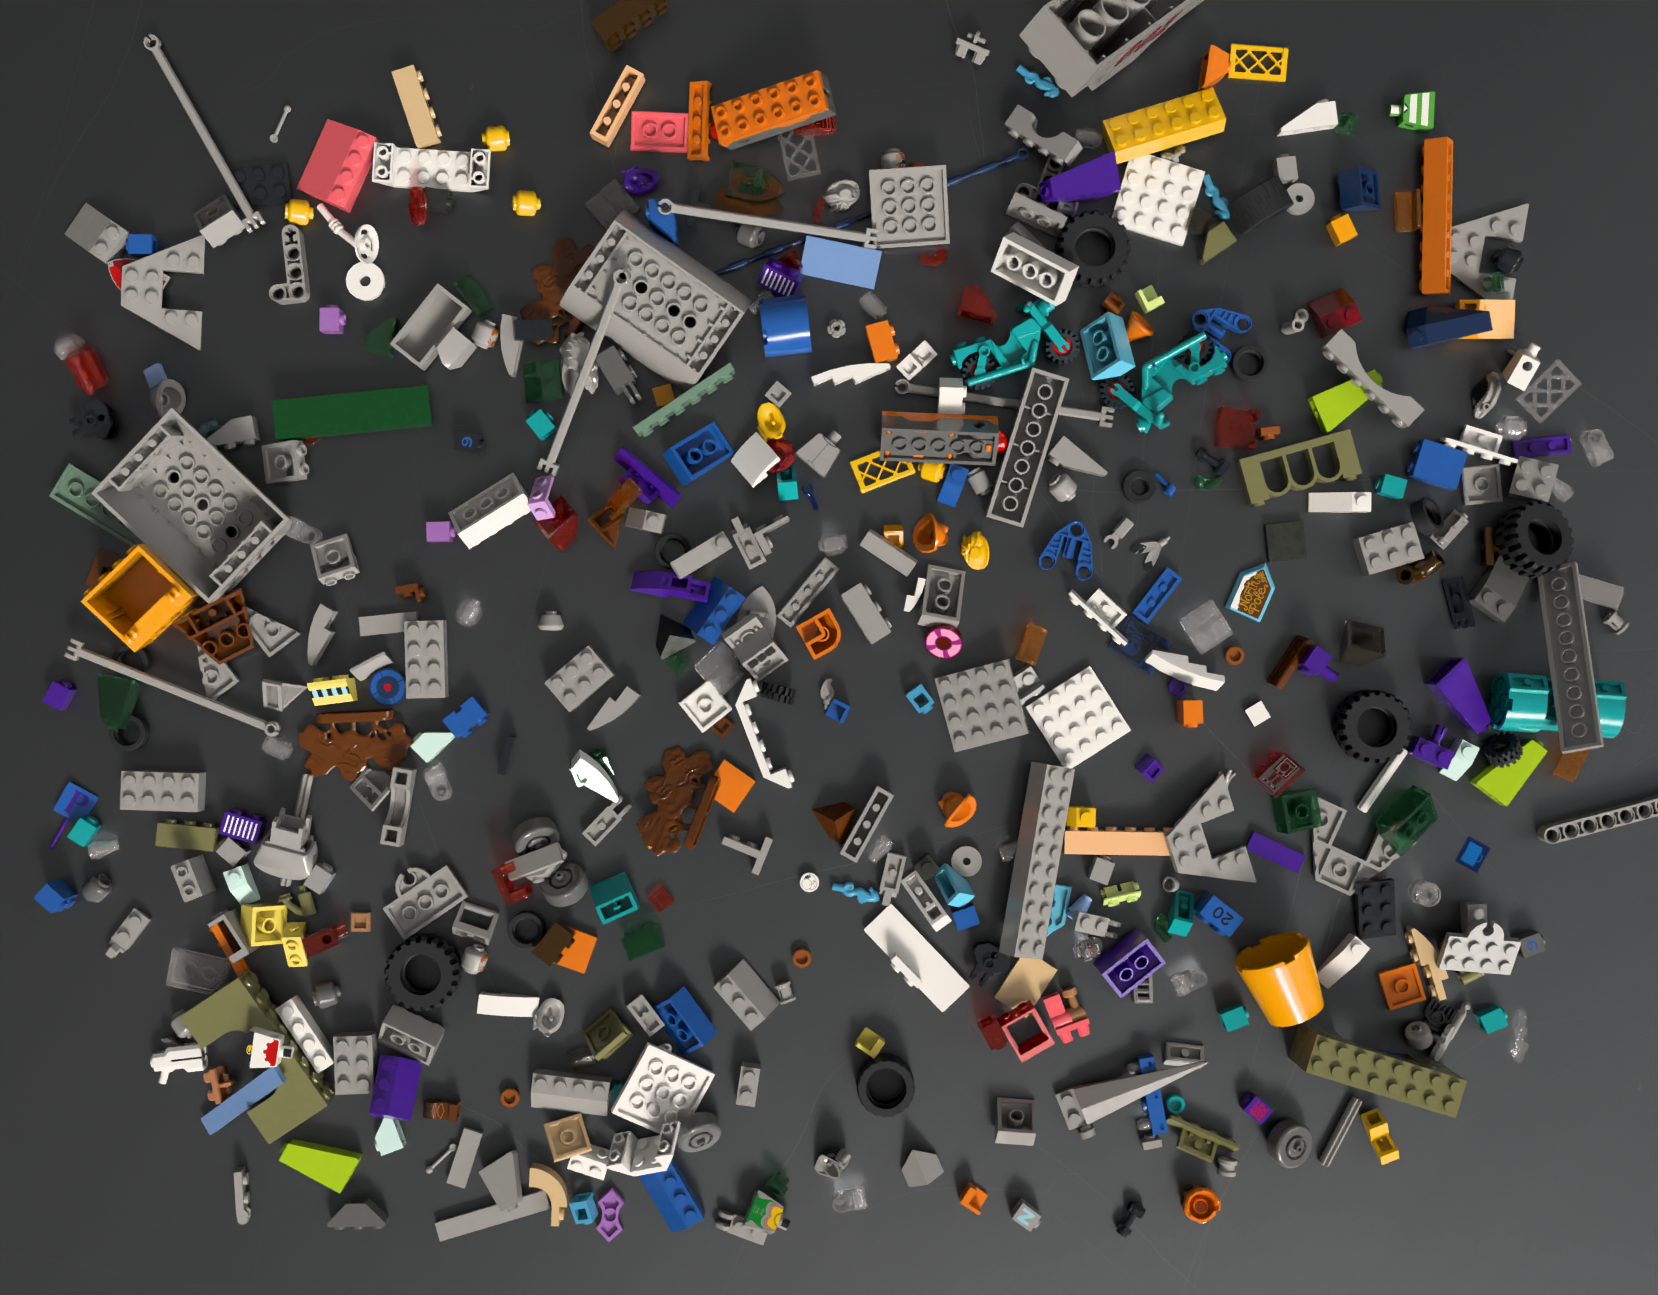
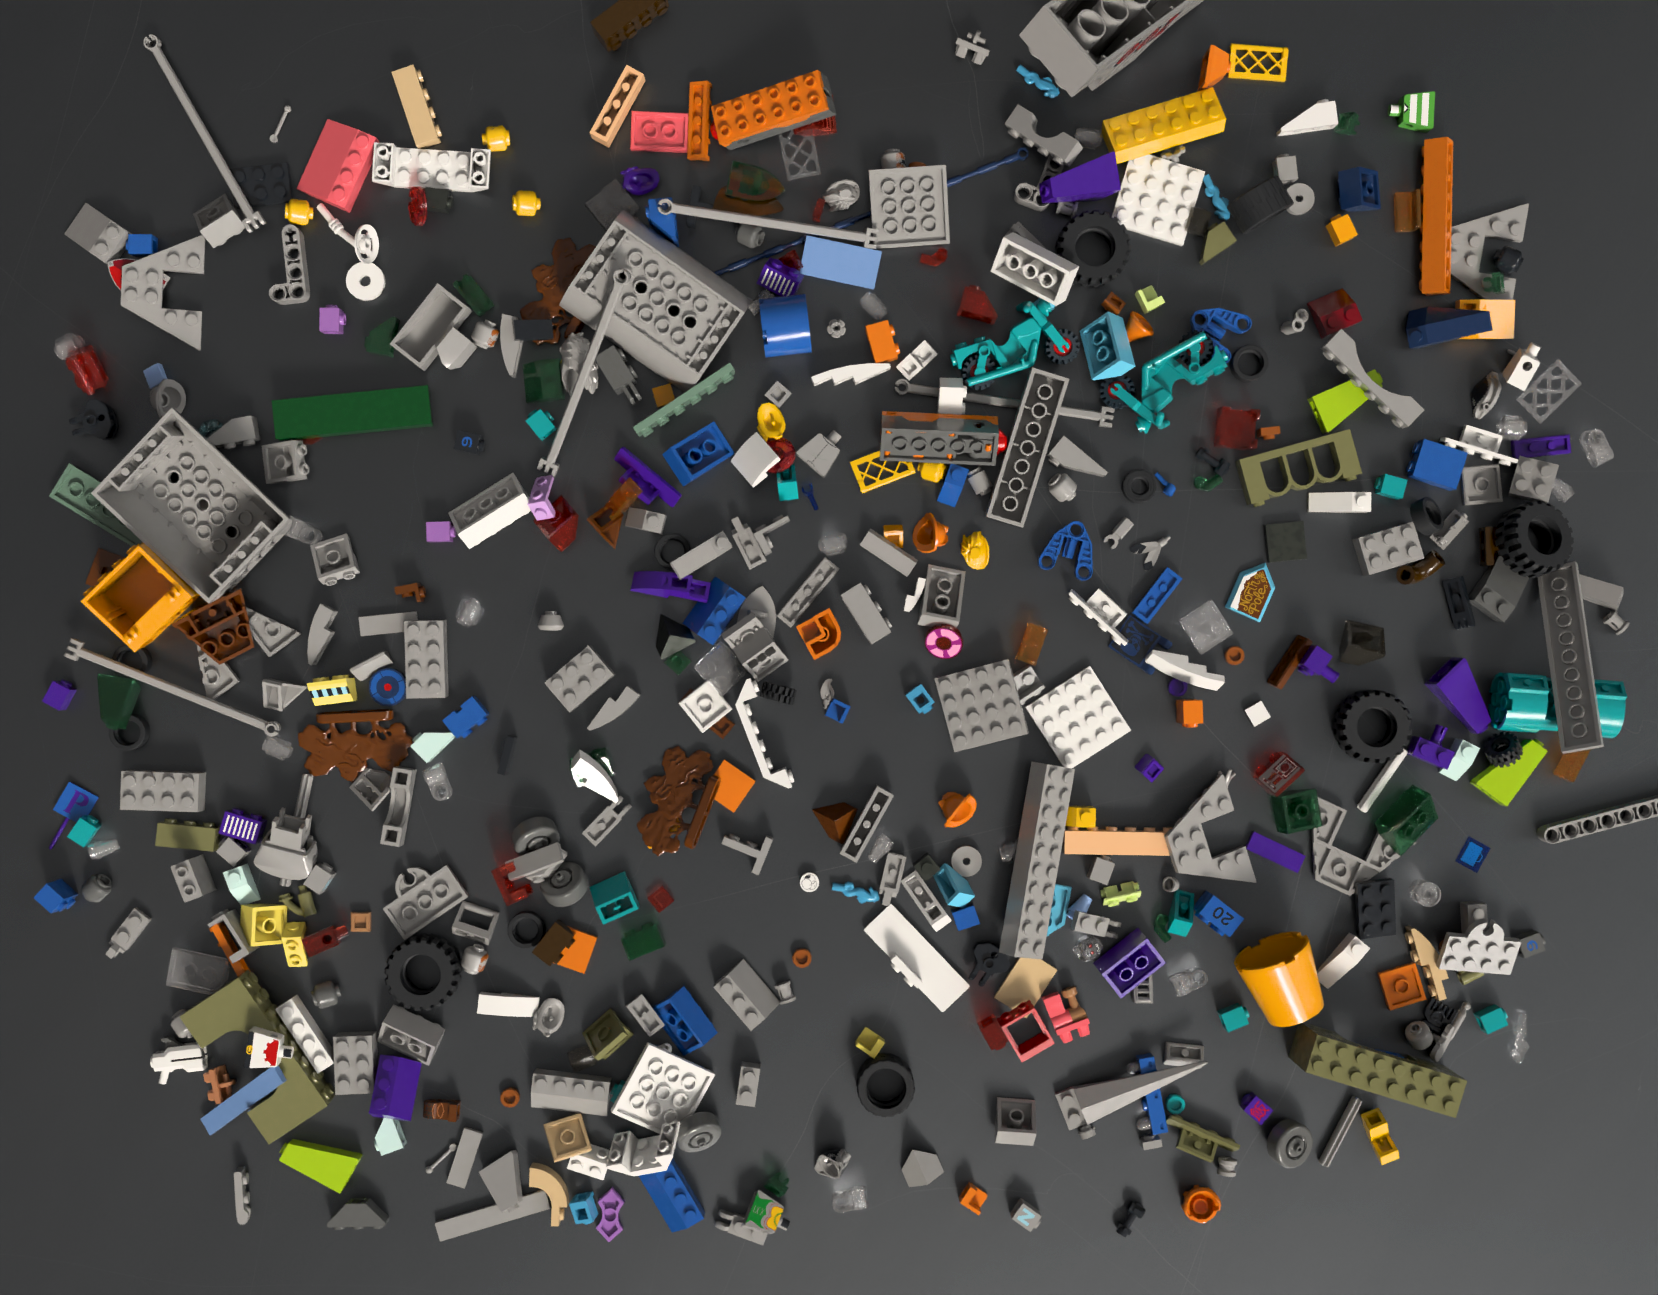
(1036, 215): light grey plate -> none

